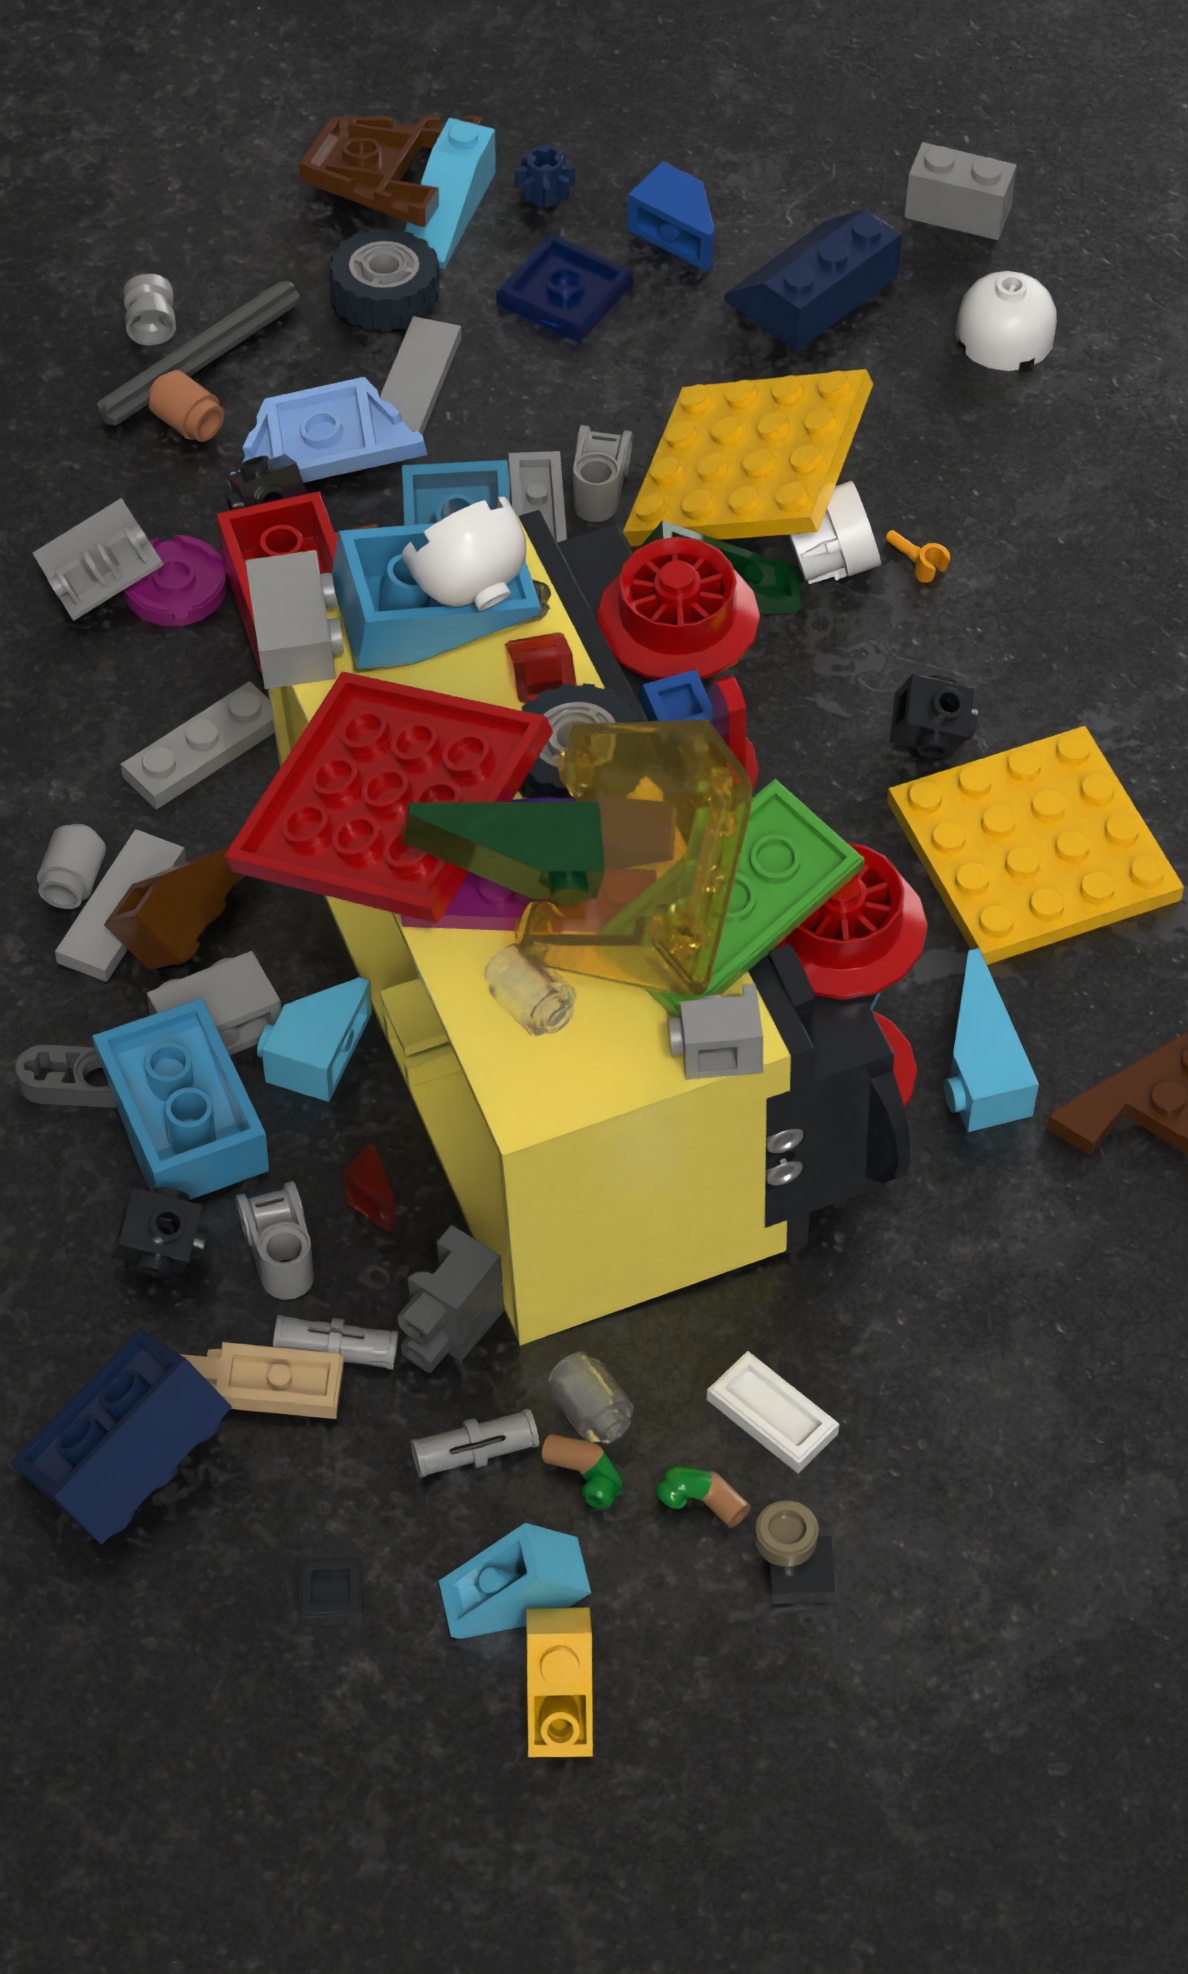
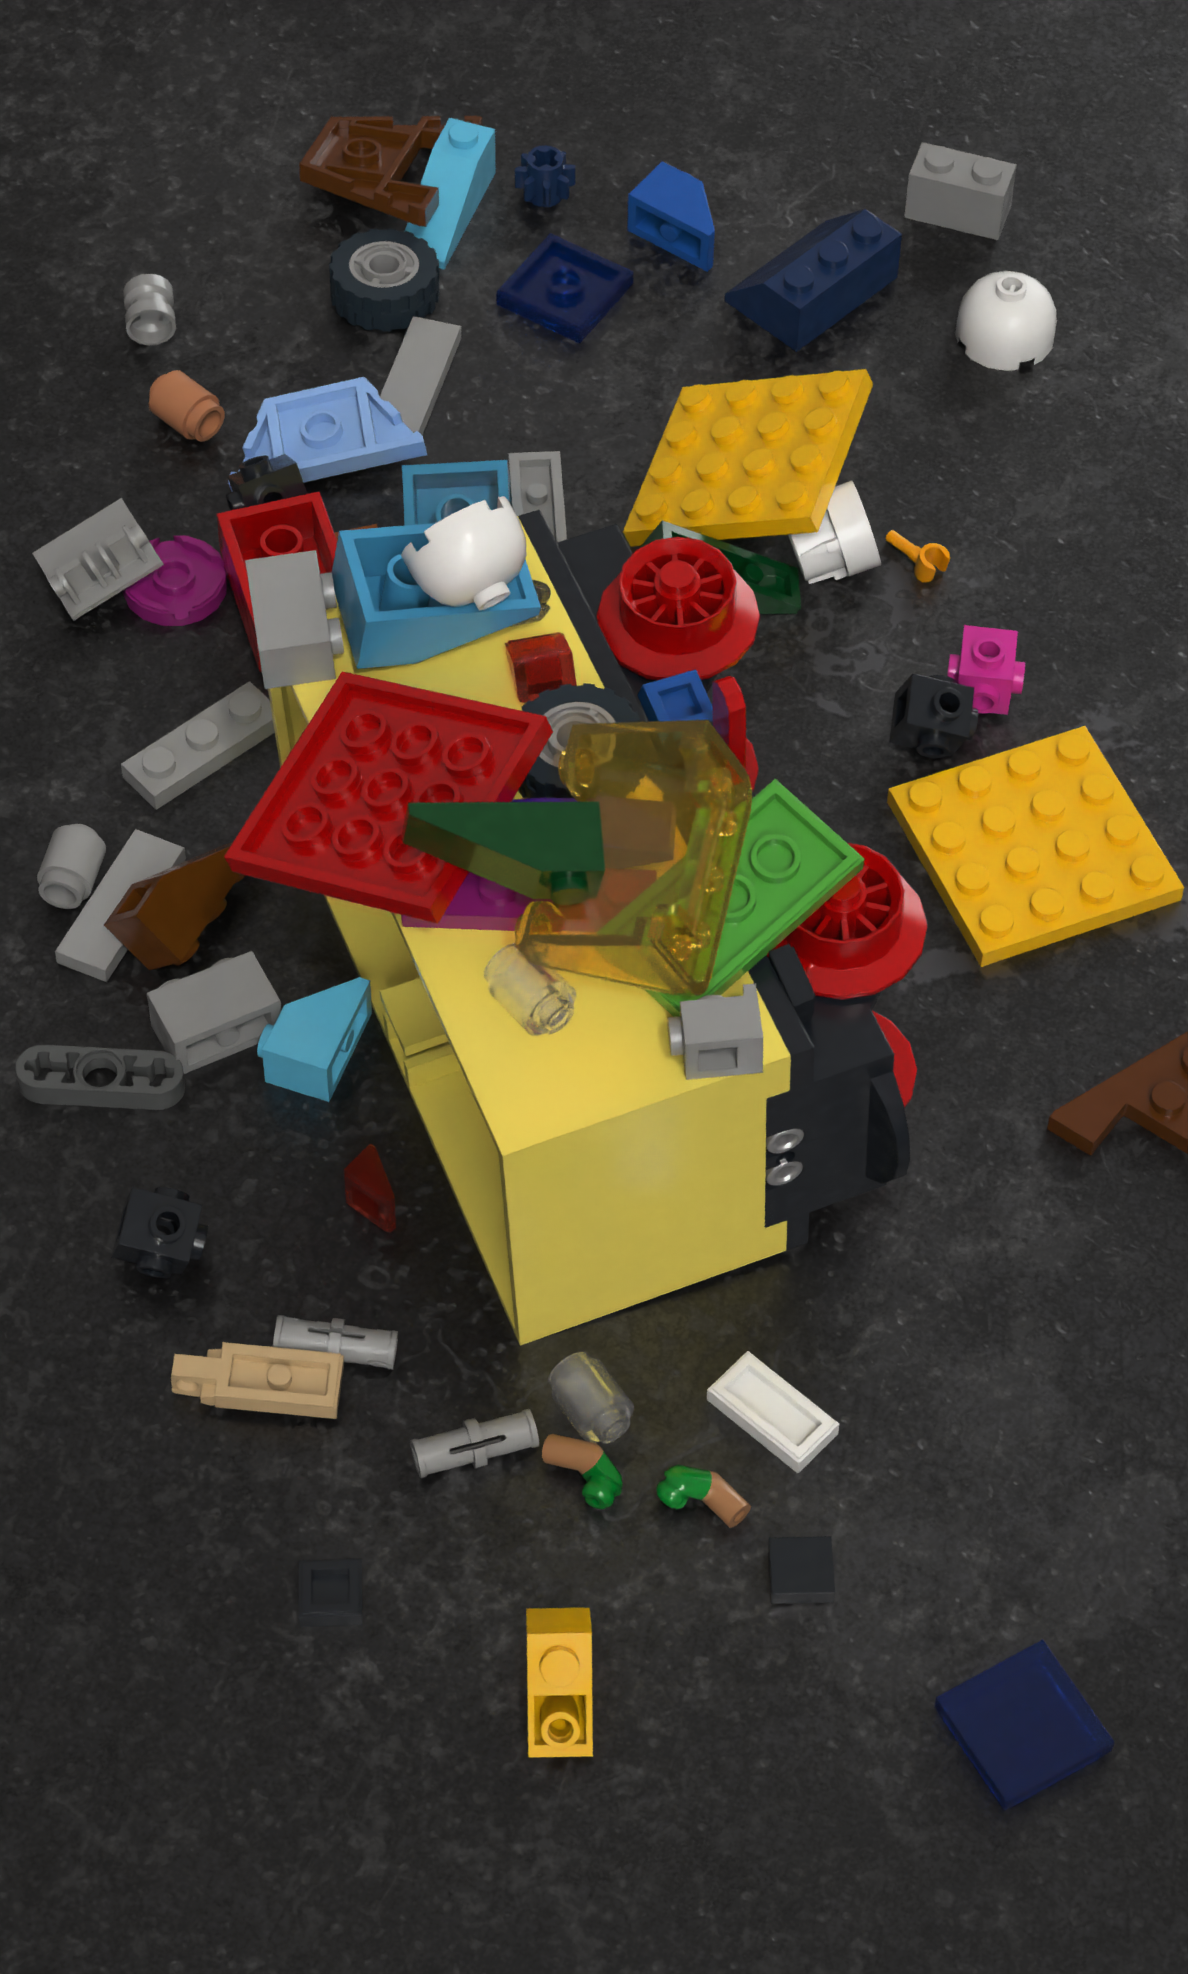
(122, 1435): dark blue slope -> none
(182, 1101): dark azure slope -> none
(201, 350): dark grey axle -> none
(278, 1232): light grey piece -> none
(454, 1304): dark grey hips -> none
(516, 1573): medium azure slope -> none
(599, 473): light grey piece -> none
(786, 1533): dark tan tile -> none
(989, 1067): medium azure slope -> none
(991, 675): none -> dark pink brick
(1024, 1724): none -> clear blue tile

